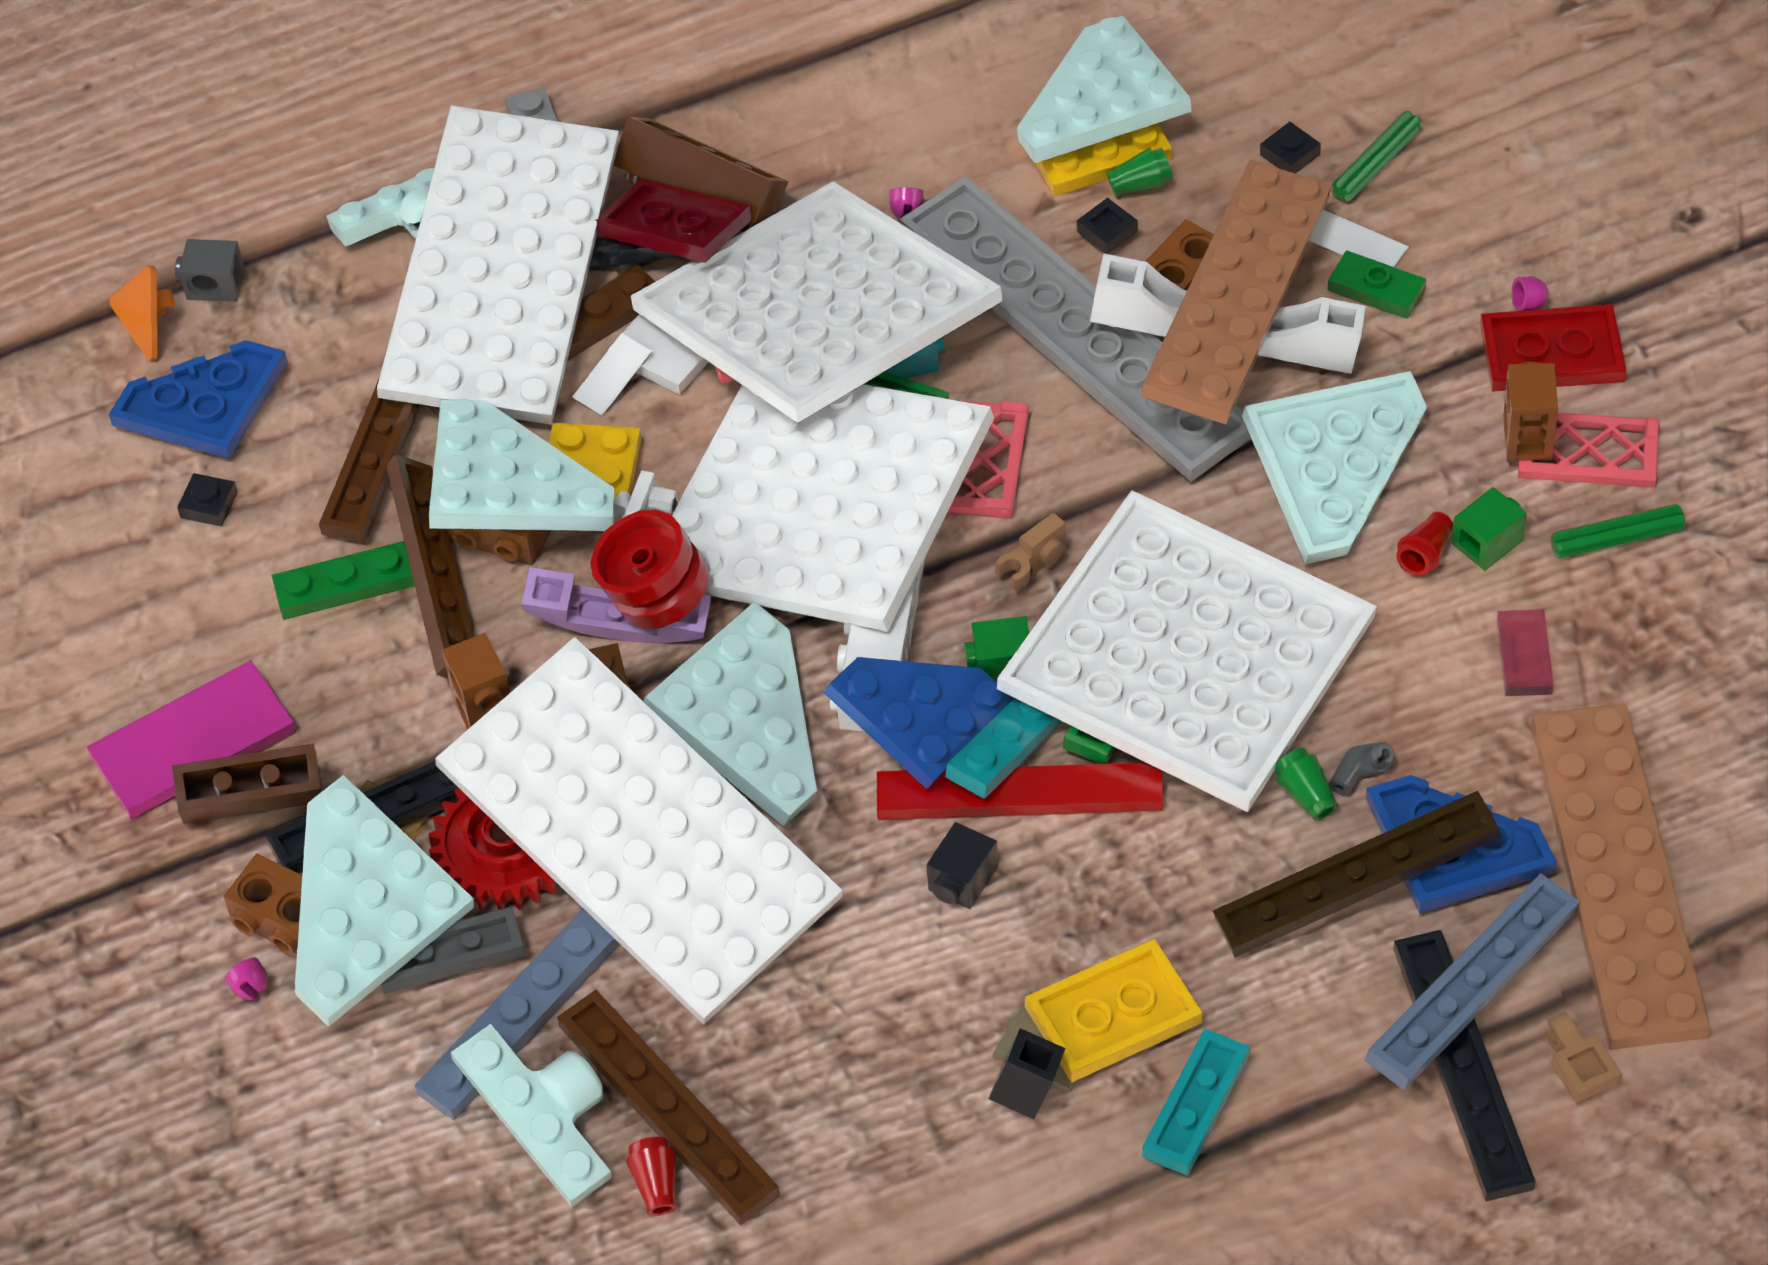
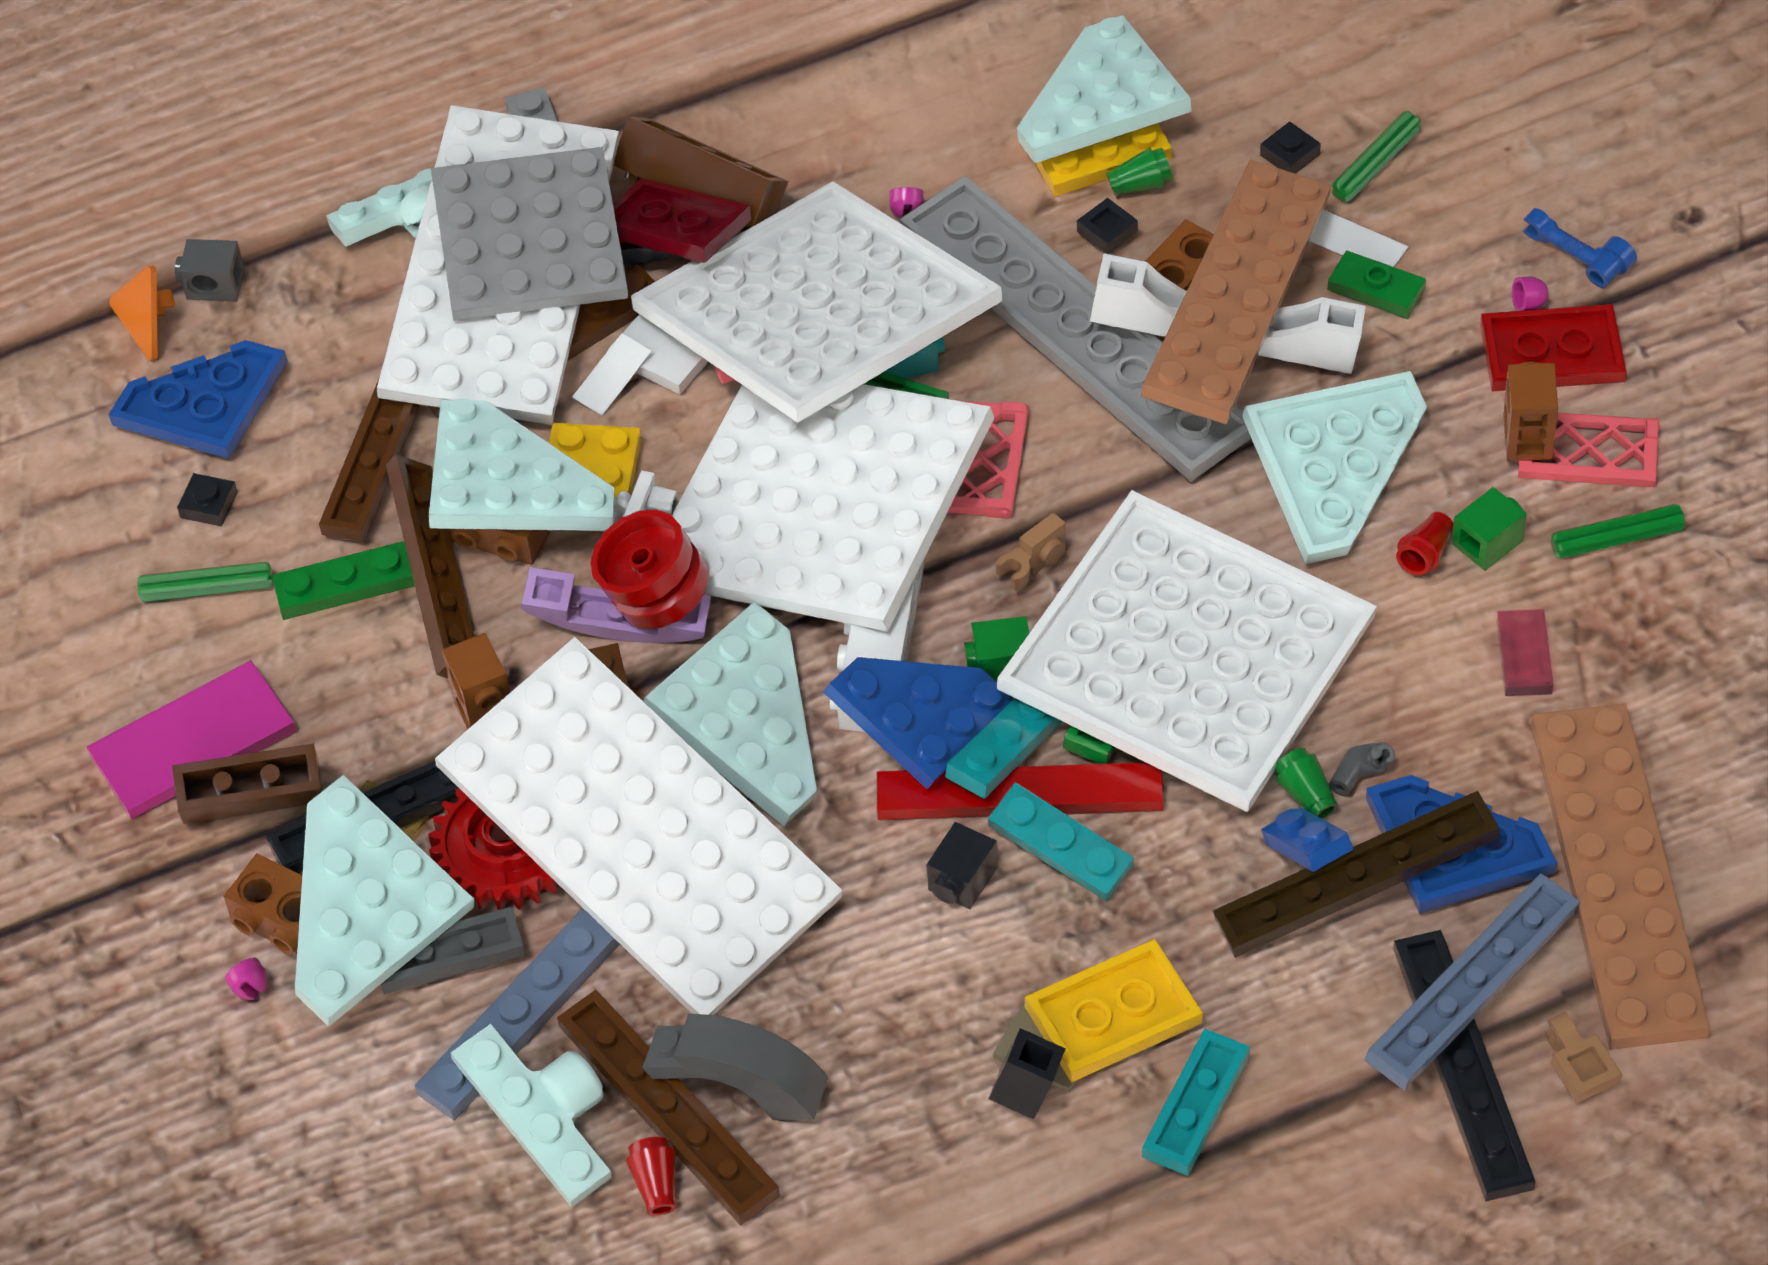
(204, 581): none -> green axle
(528, 233): none -> light grey plate
(742, 1056): none -> dark grey arch
(1061, 841): none -> teal plate
(1306, 838): none -> blue plate
(1604, 263): none -> blue brick

